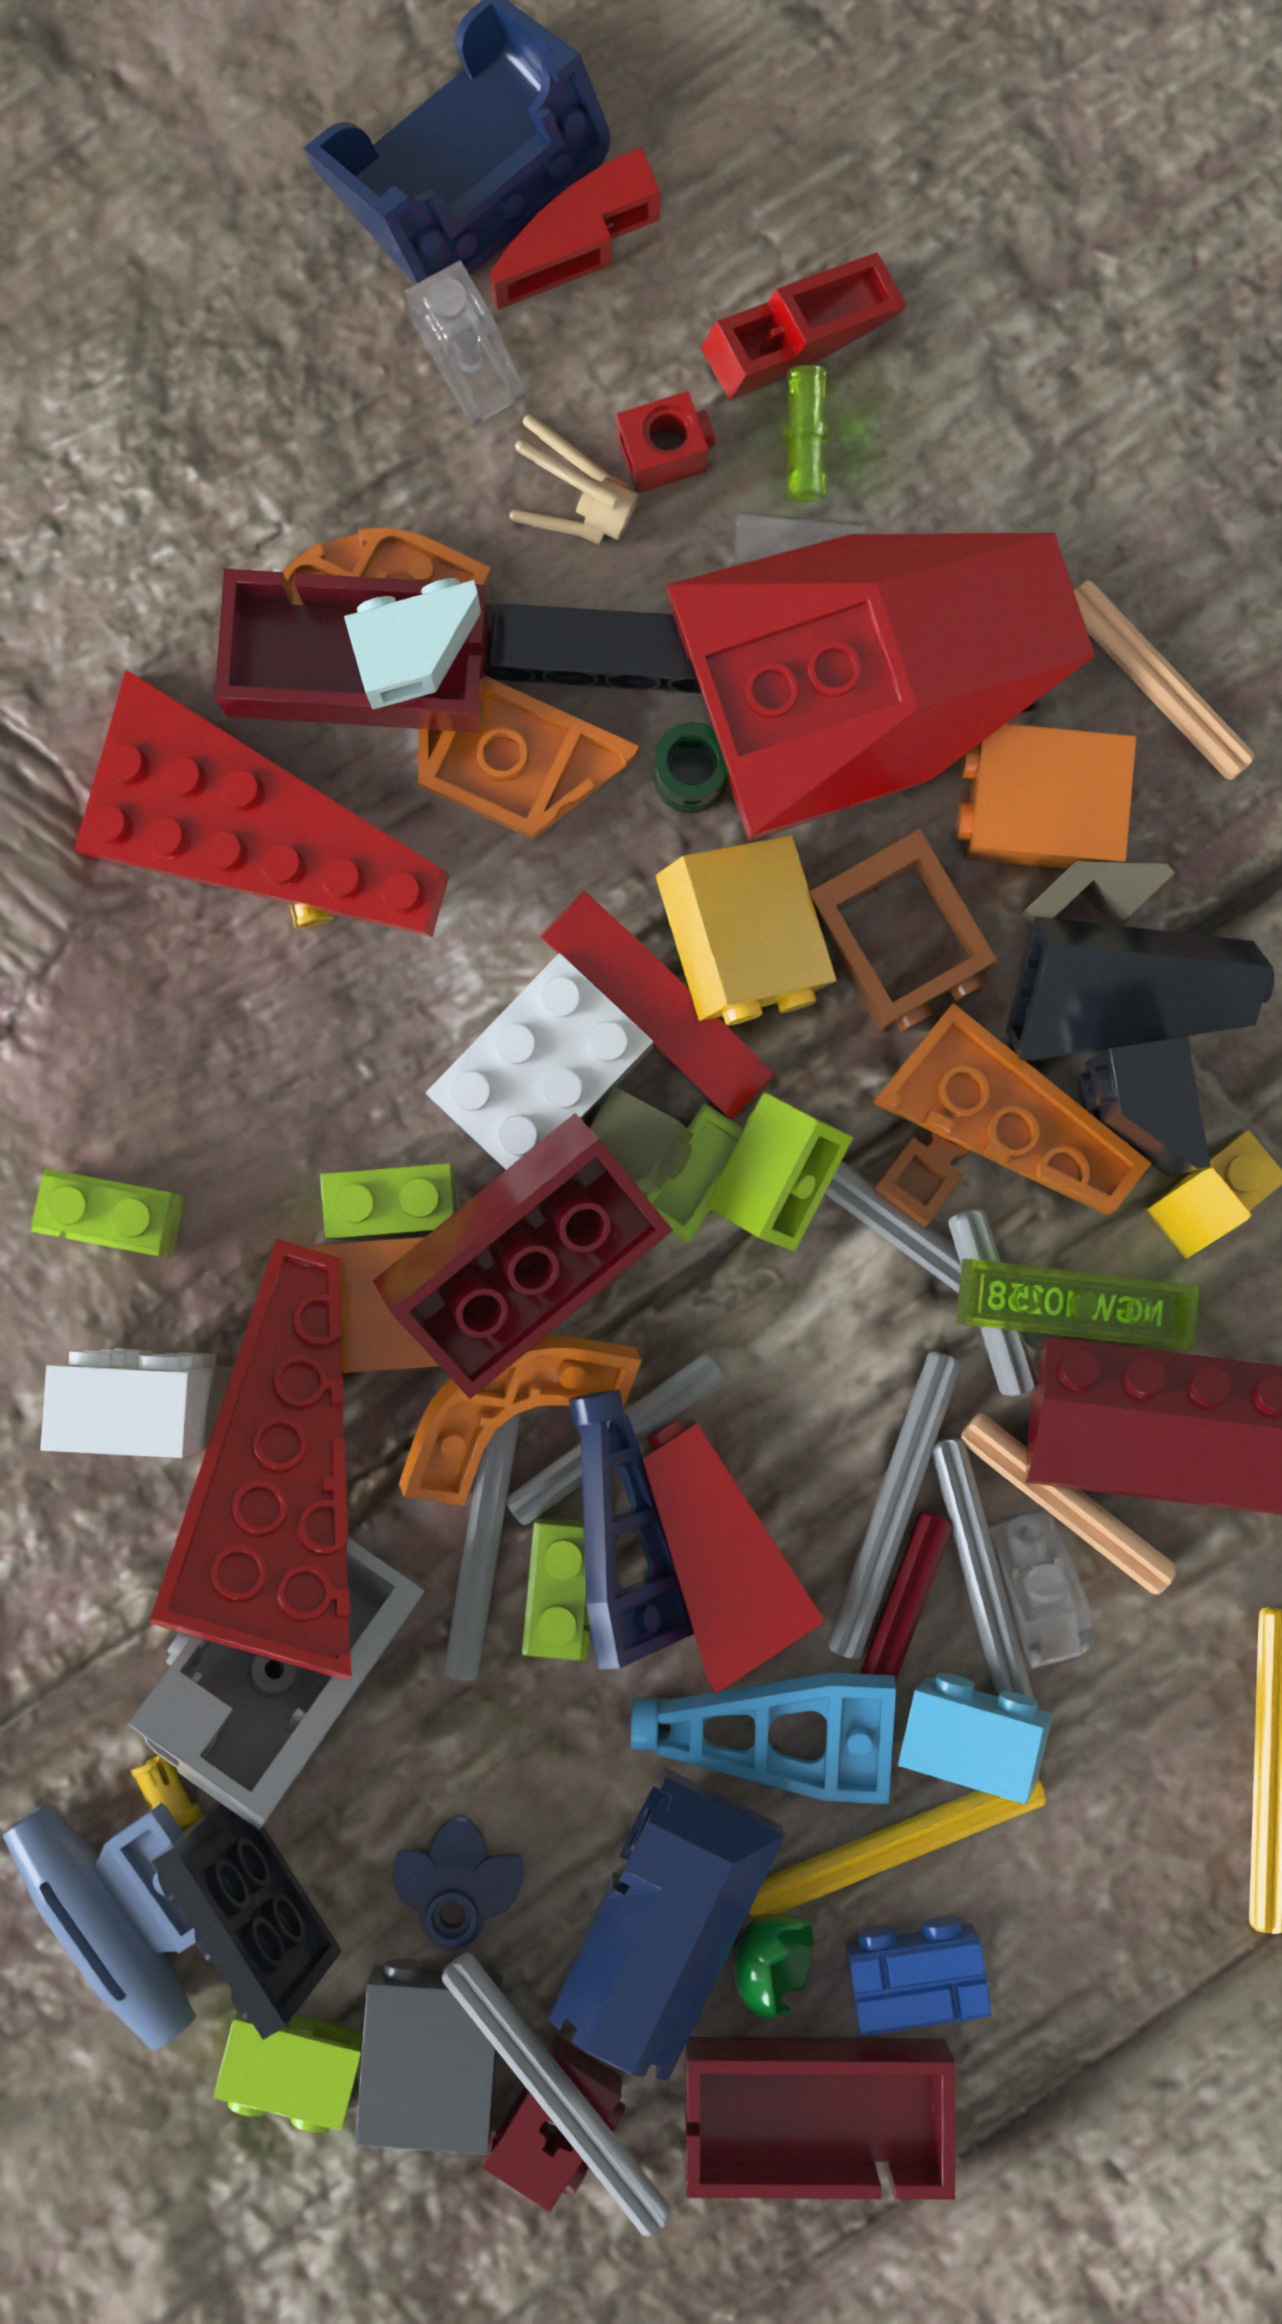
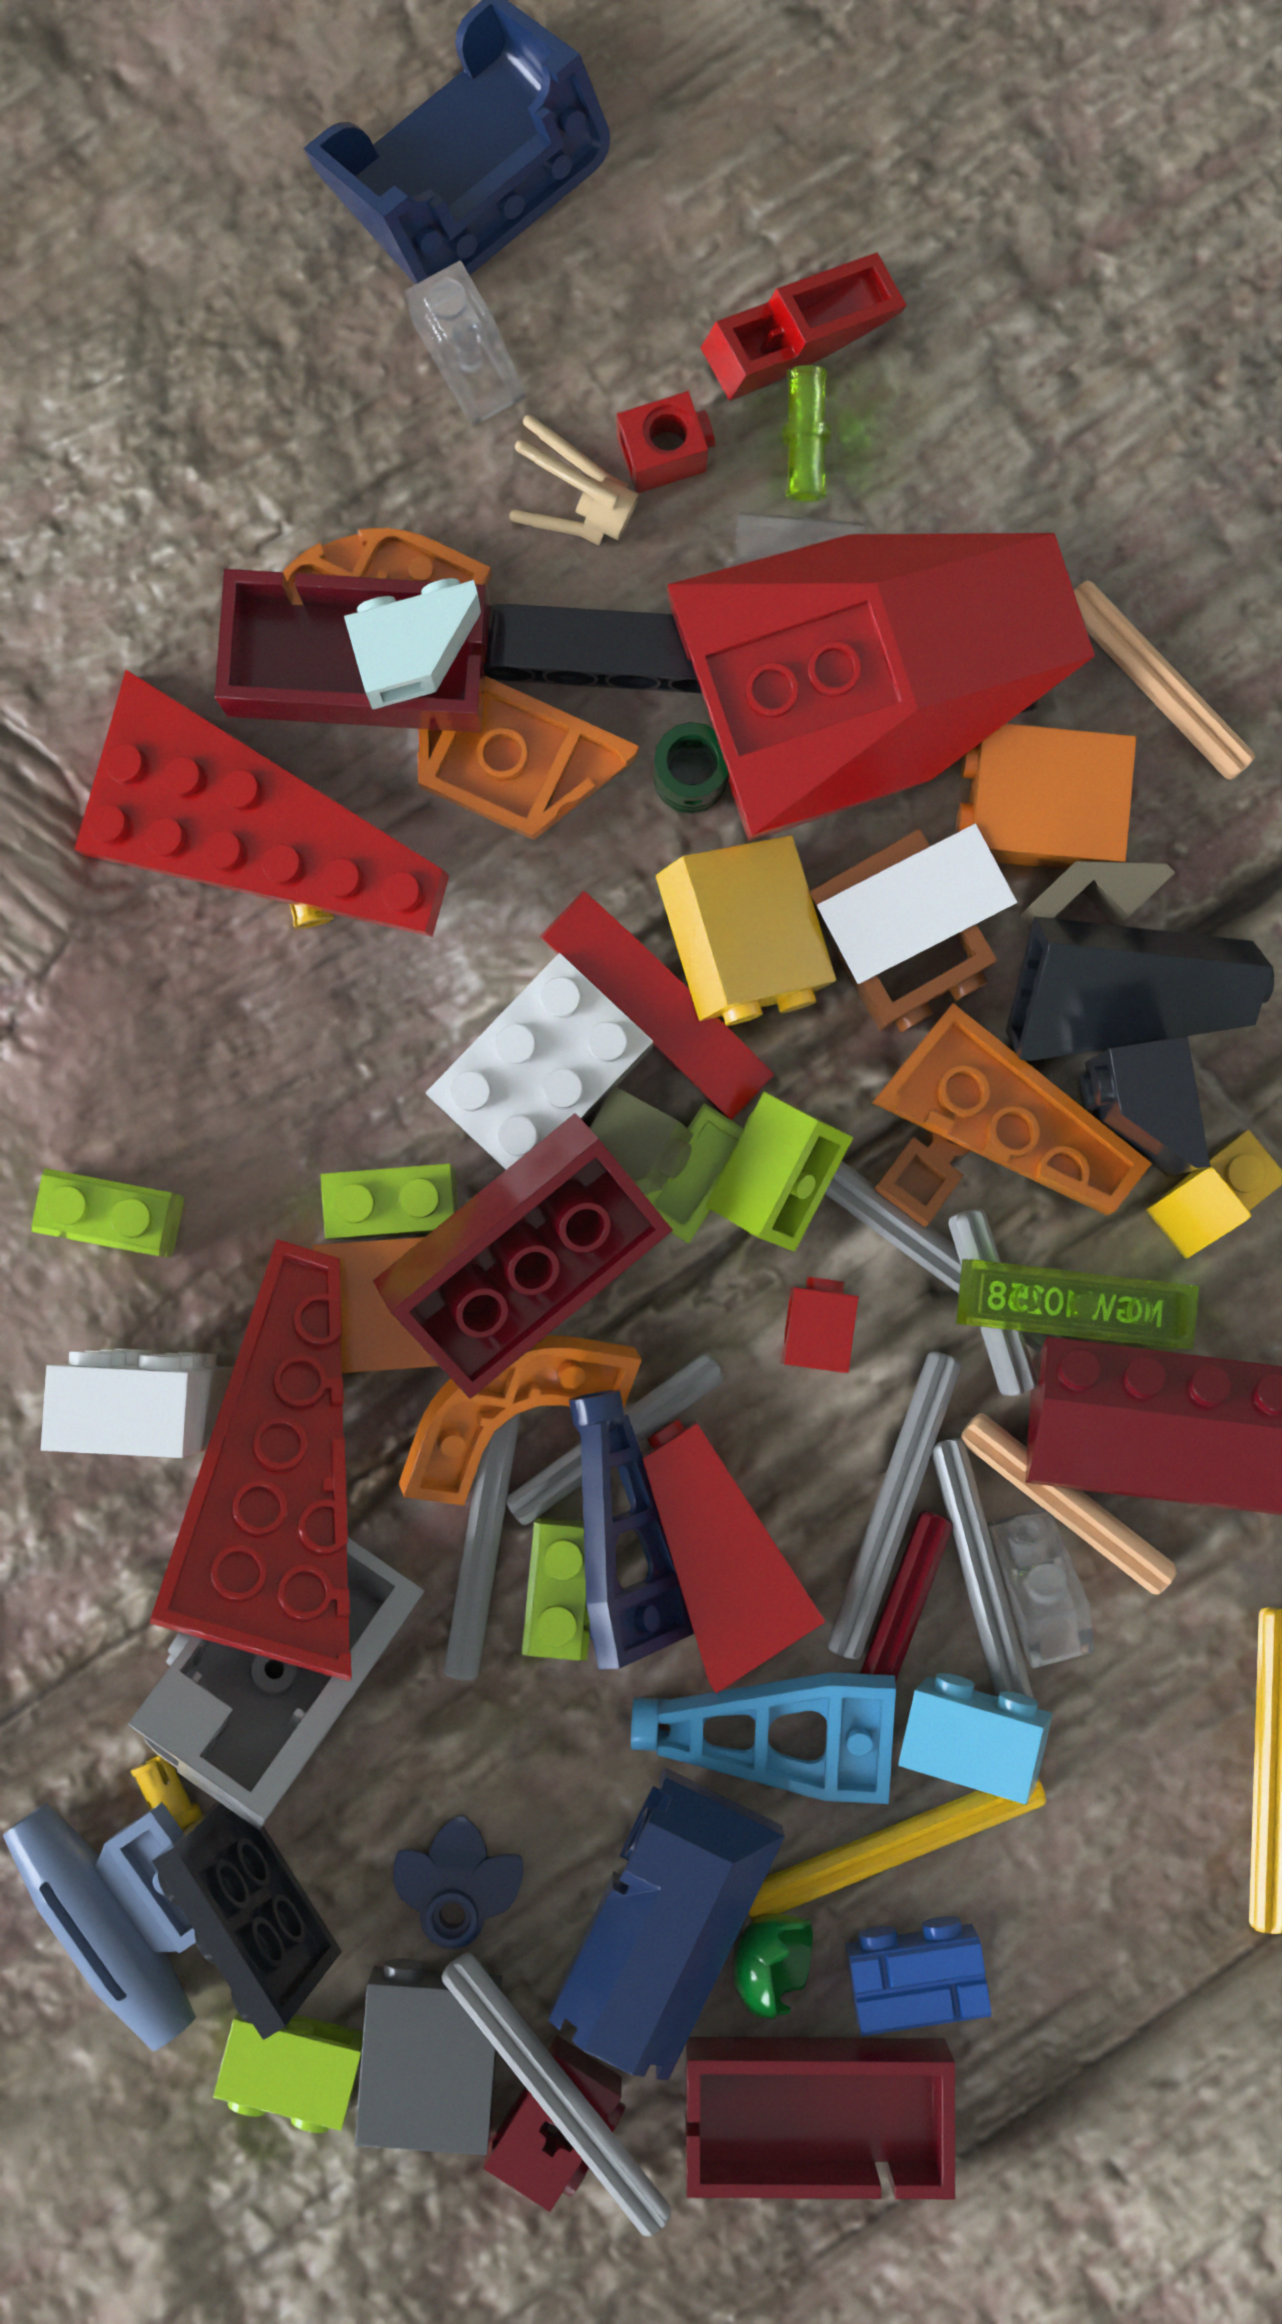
(576, 229): red slope -> none
(819, 1326): none -> red brick
(916, 903): none -> white sticker

